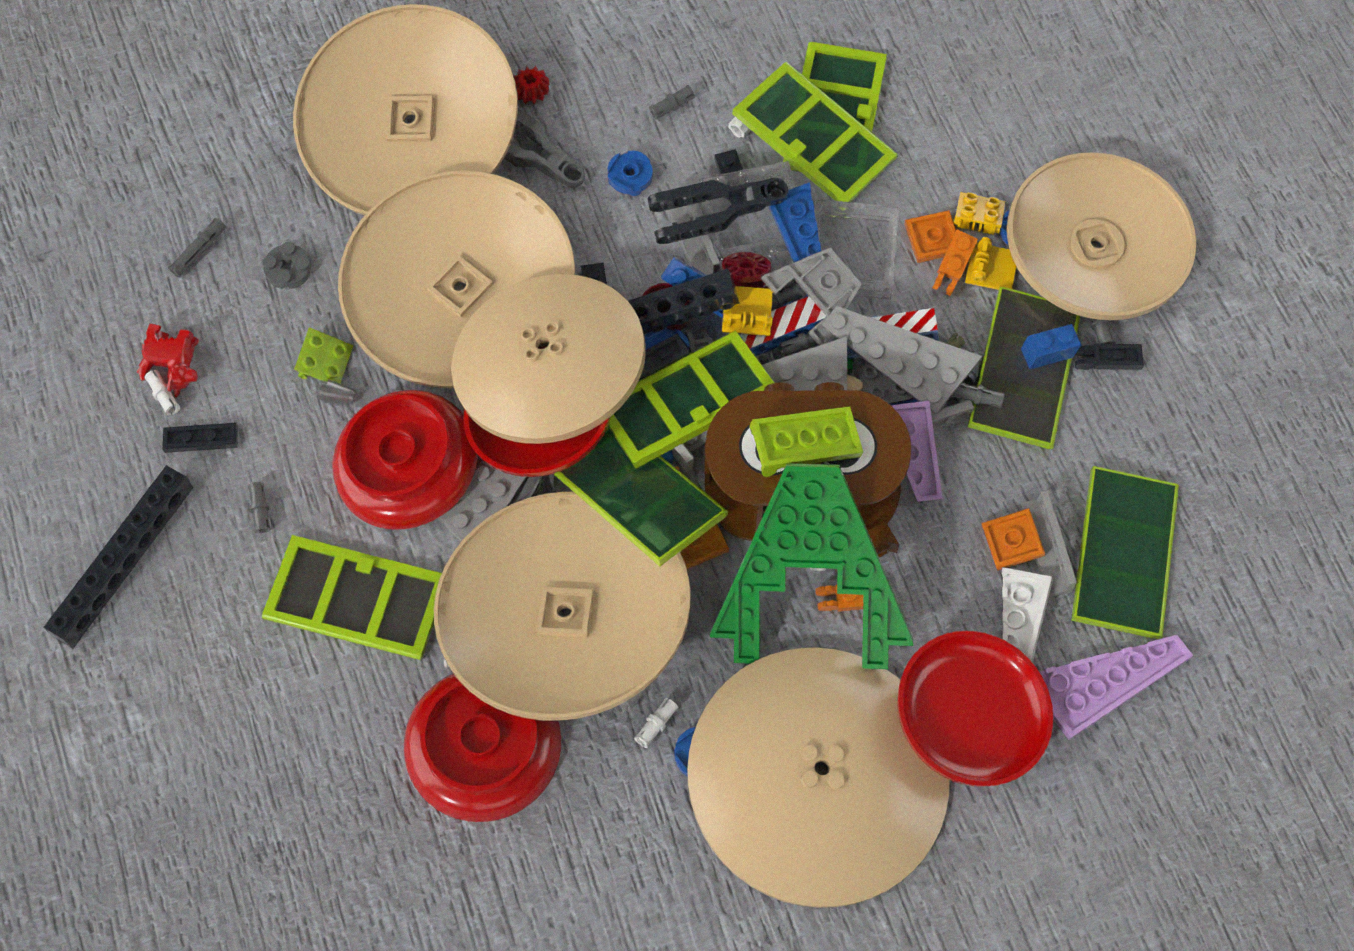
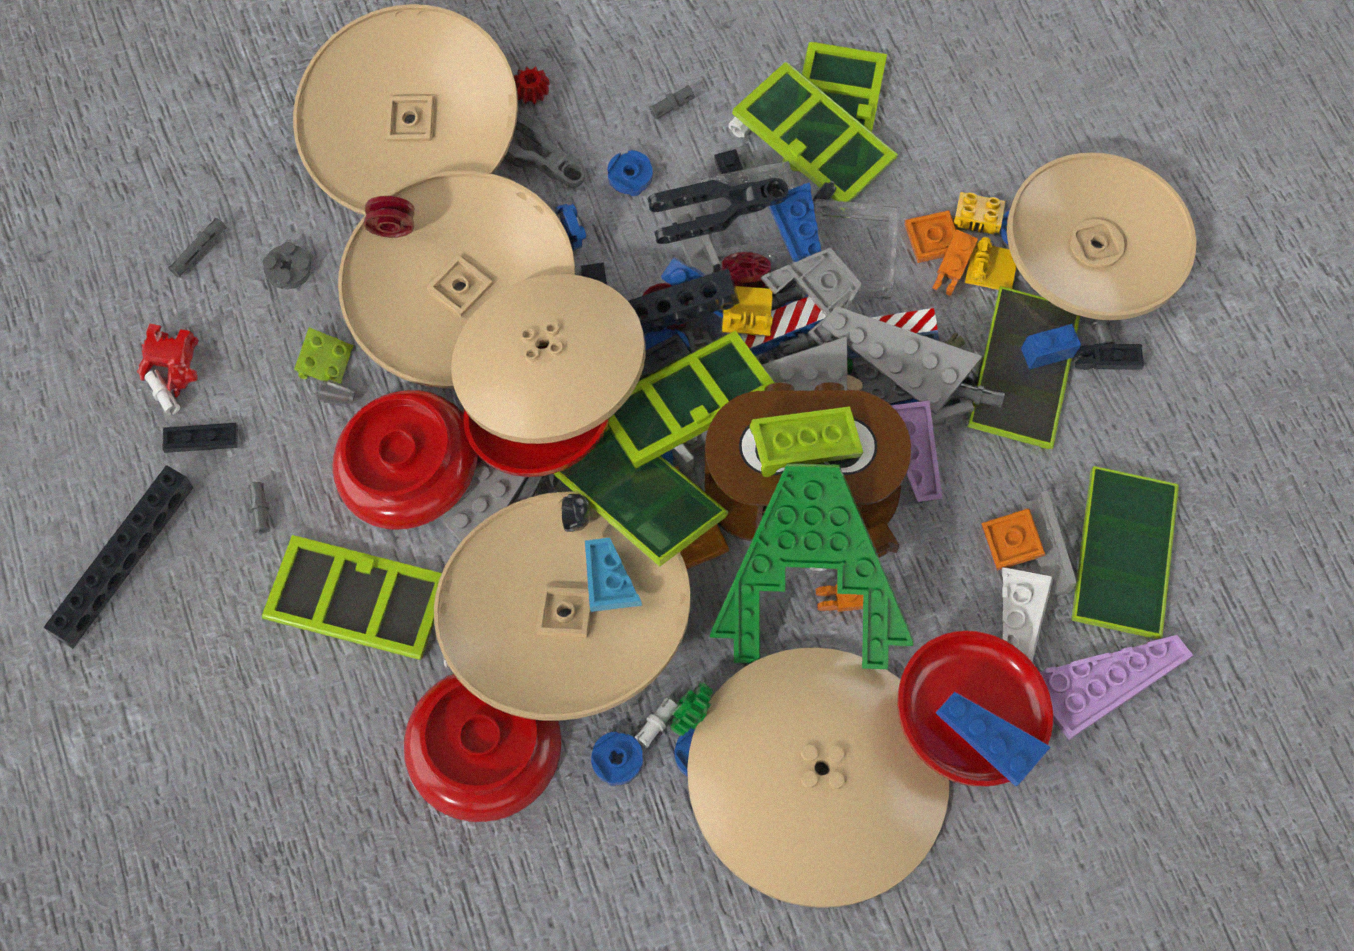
(389, 216): none -> dark red wheel
(568, 218): none -> blue plate
(575, 512): none -> black hair
(607, 580): none -> dark azure wing
(616, 773): none -> blue plate
(691, 709): none -> green gear
(825, 191): none -> black axle
(999, 742): none -> blue wing

